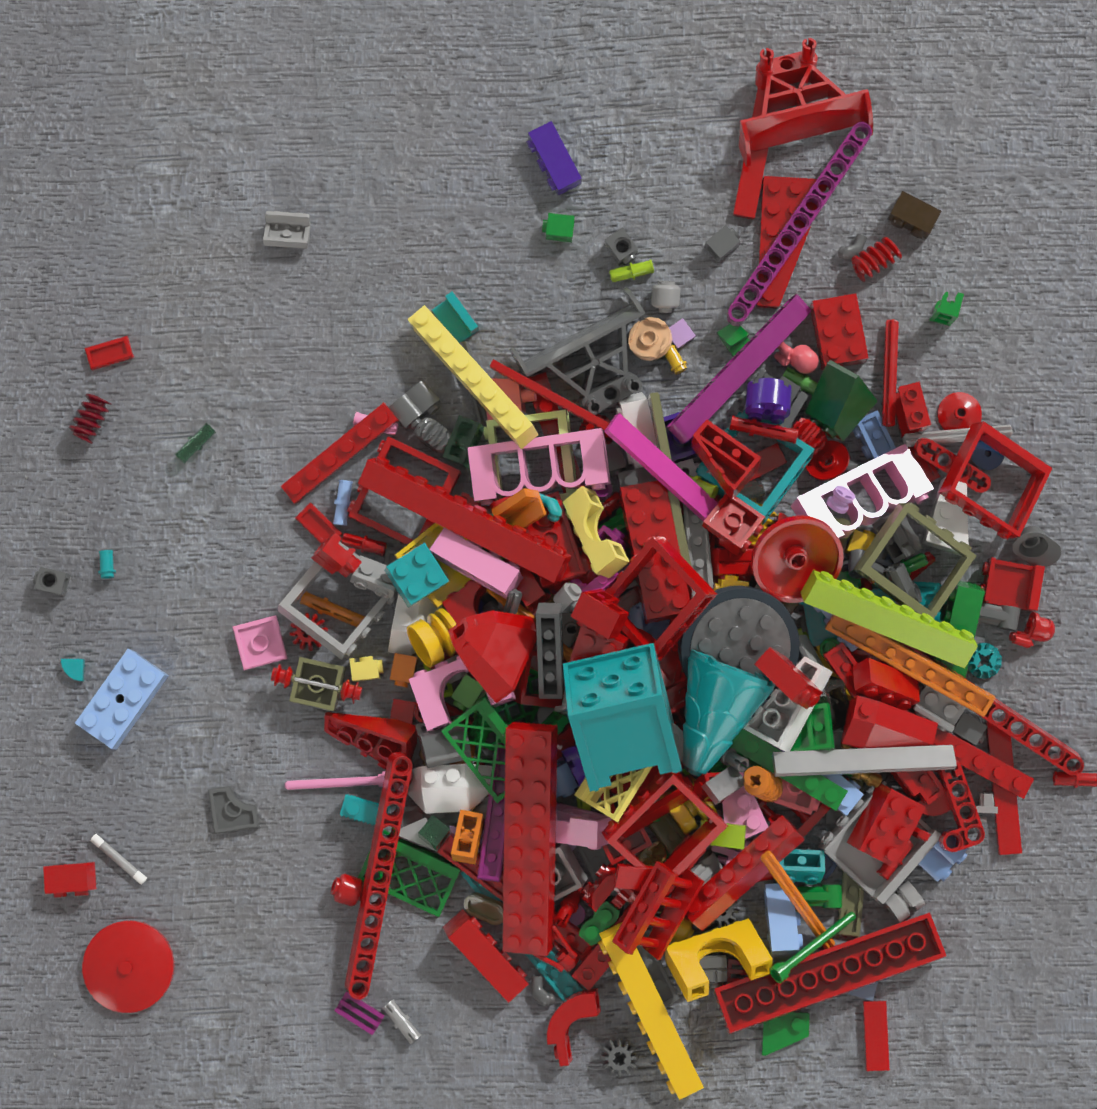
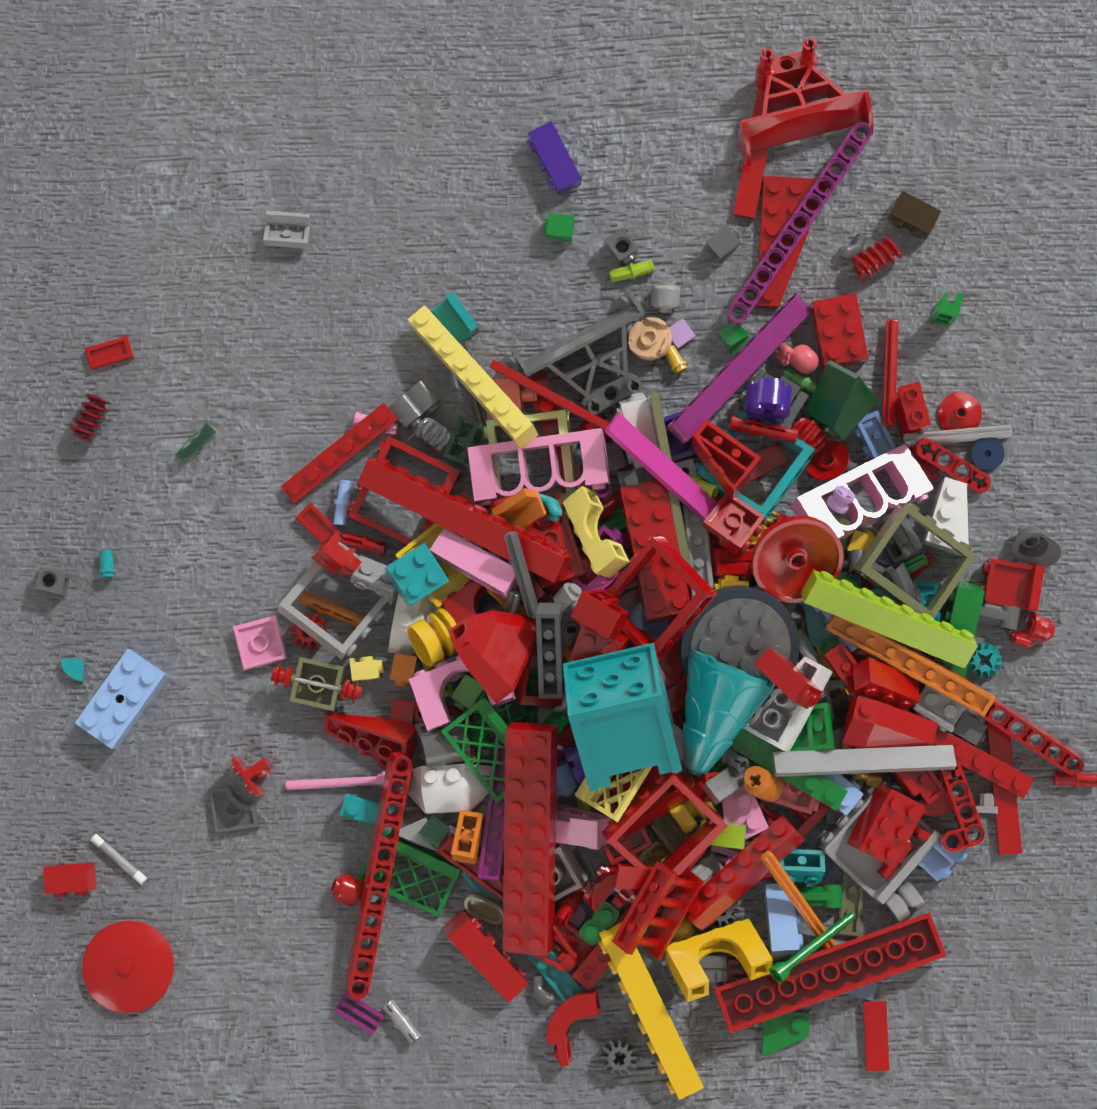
(258, 770): none -> red bracket
(521, 573): none -> dark grey axle
(1038, 469): red window -> none

